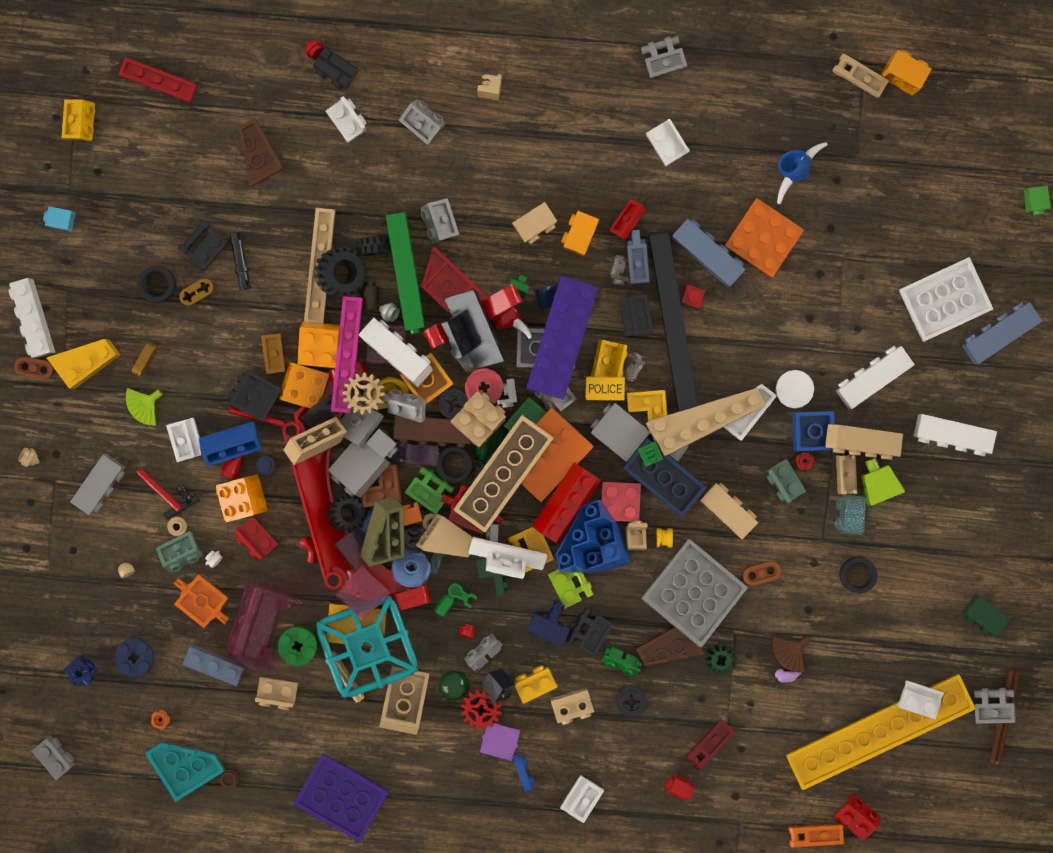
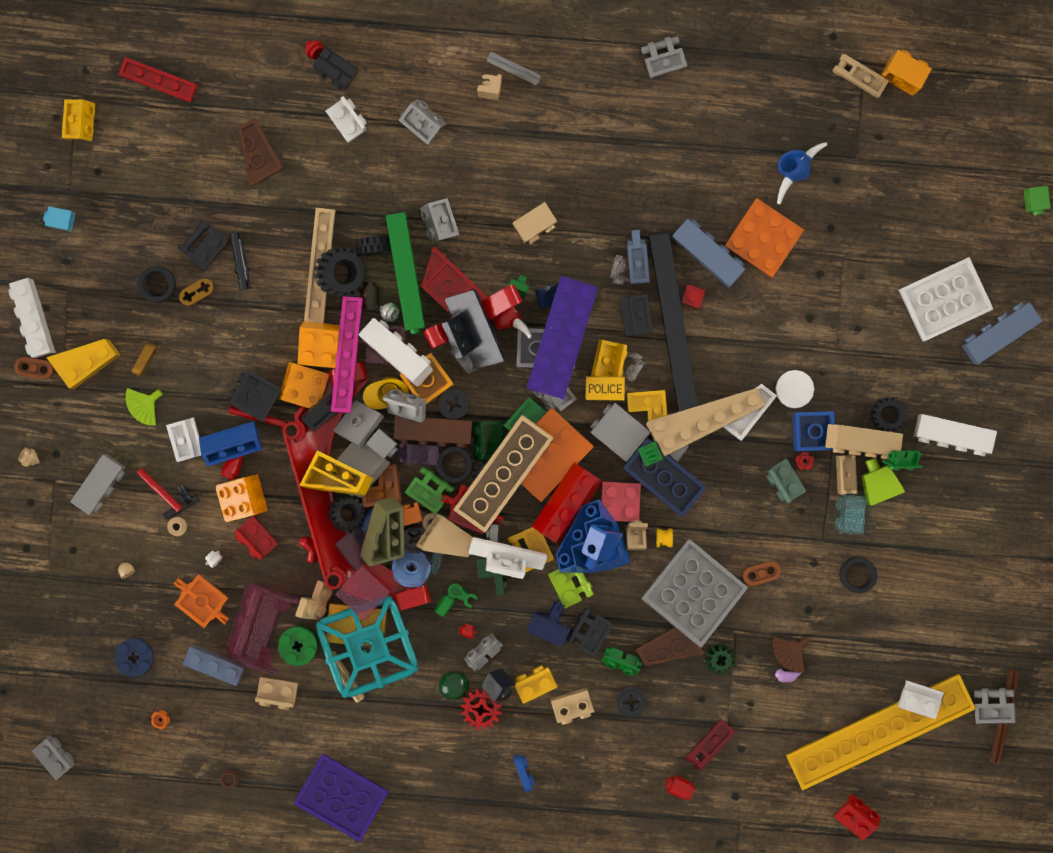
(77, 666): clear blue brick -> none
(179, 552): sand green bracket -> none
(183, 767): teal plate -> none
(265, 465): dark blue plate -> none
(273, 353): pearl gold plate -> none
(315, 440): tan brick -> none
(315, 607): none -> tan plate
(334, 476): none -> yellow wedge
(357, 399): tan gear -> none
(404, 702): tan slope -> none
(479, 419): tan plate -> none
(489, 377): coral plate -> none
(500, 741): medium lavender piece -> none
(509, 390): light grey bracket -> none
(513, 68): none -> light grey axle
(580, 233): light orange brick -> none
(582, 798): white plate -> none
(600, 544): none -> blue torso
(627, 219): red plate -> none
(667, 142): white plate -> none
(729, 510): tan brick -> none
(816, 835): orange plate -> none
(874, 377): white brick -> none
(900, 412): none -> black tyre
(903, 459): none -> green hinge
(985, 615): dark green brick -> none

